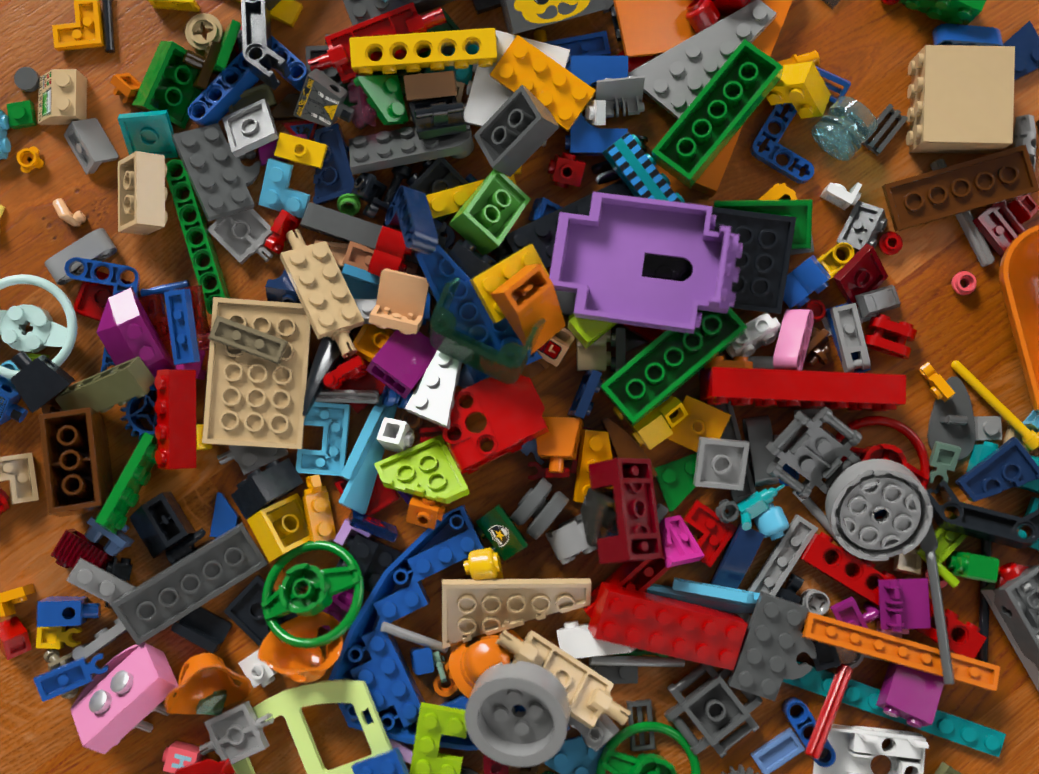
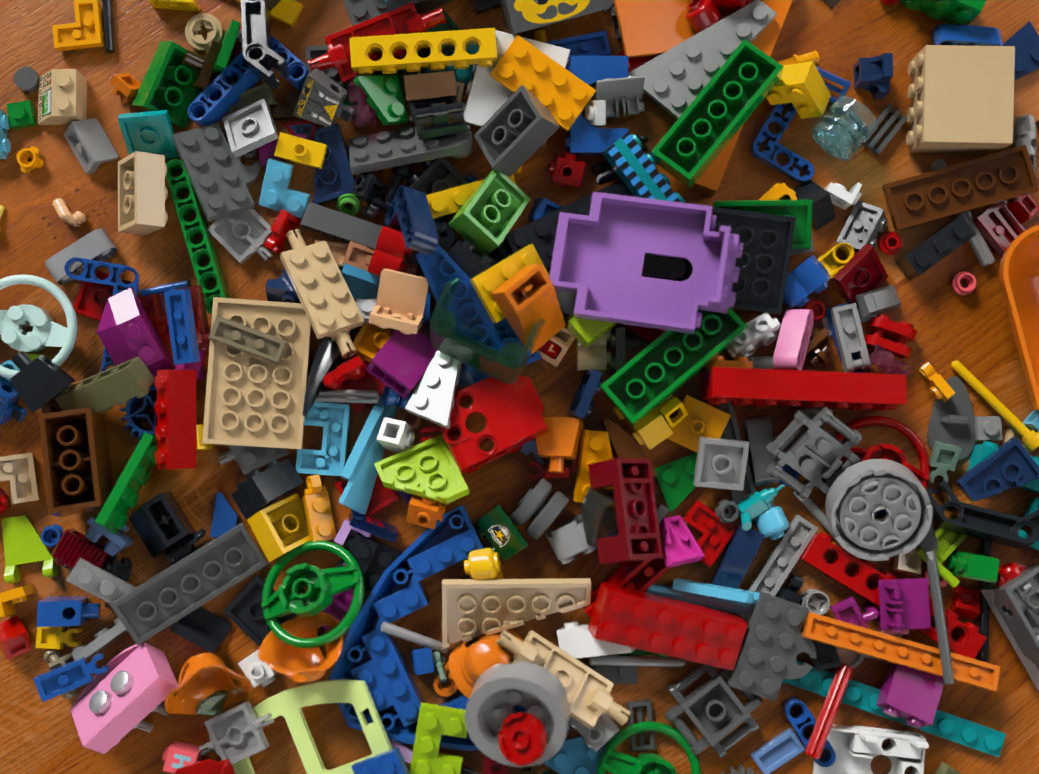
(24, 546): none -> lime flag
(46, 535): none -> blue plate
(522, 738): none -> red tile
(822, 205): none -> black slope
(874, 75): none -> dark blue brick
(888, 363): none -> clear pink hinge
(935, 248): none -> black brick
(965, 602): none -> red slope

